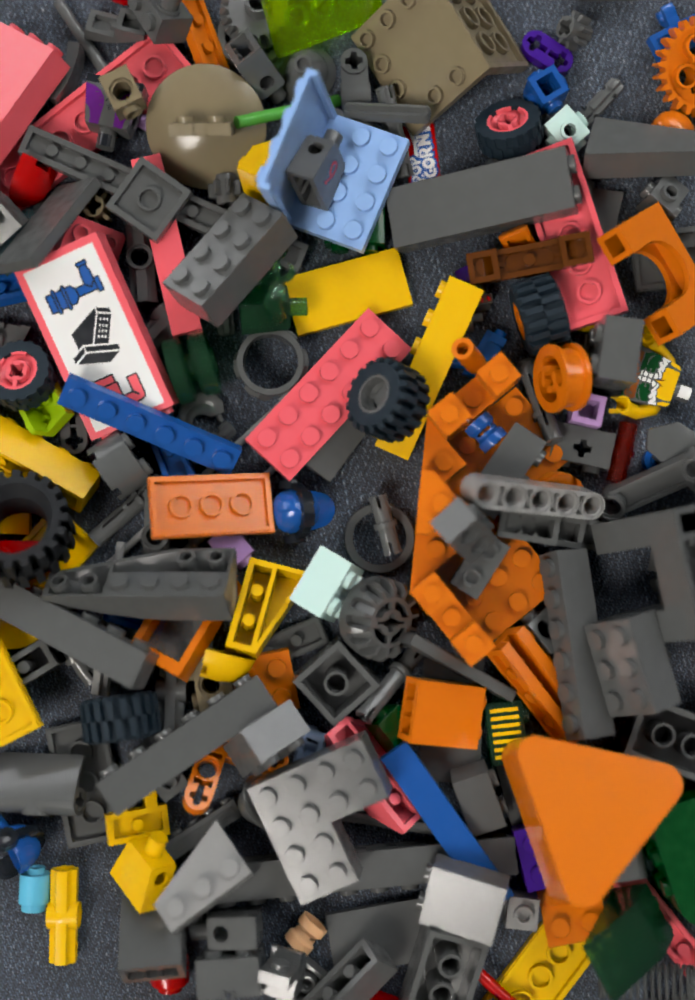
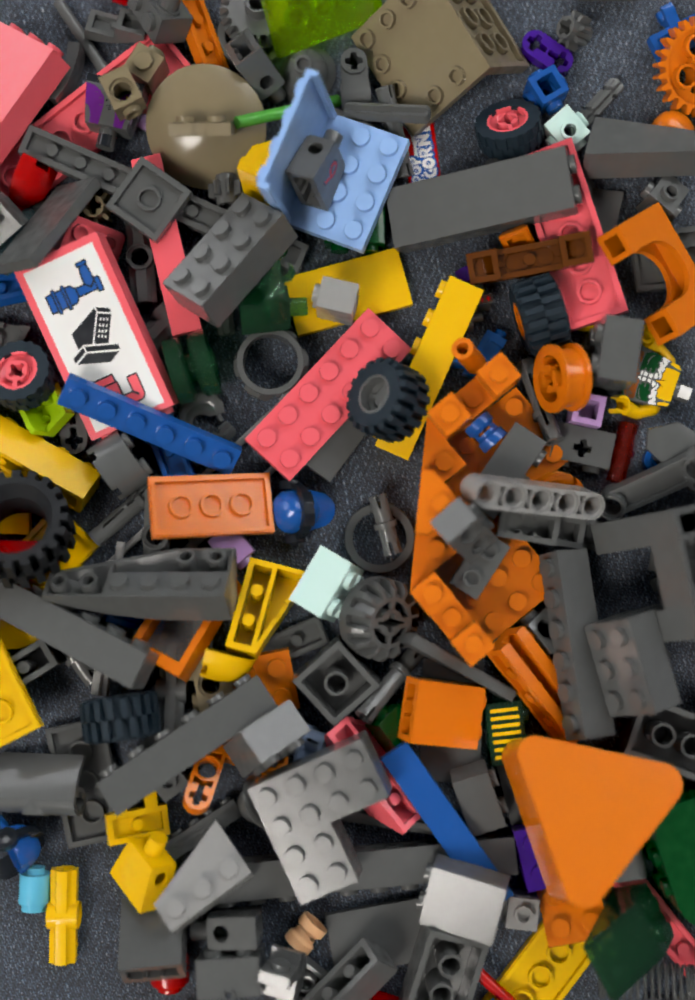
(148, 66): none -> dark tan brick
(335, 300): none -> light grey brick

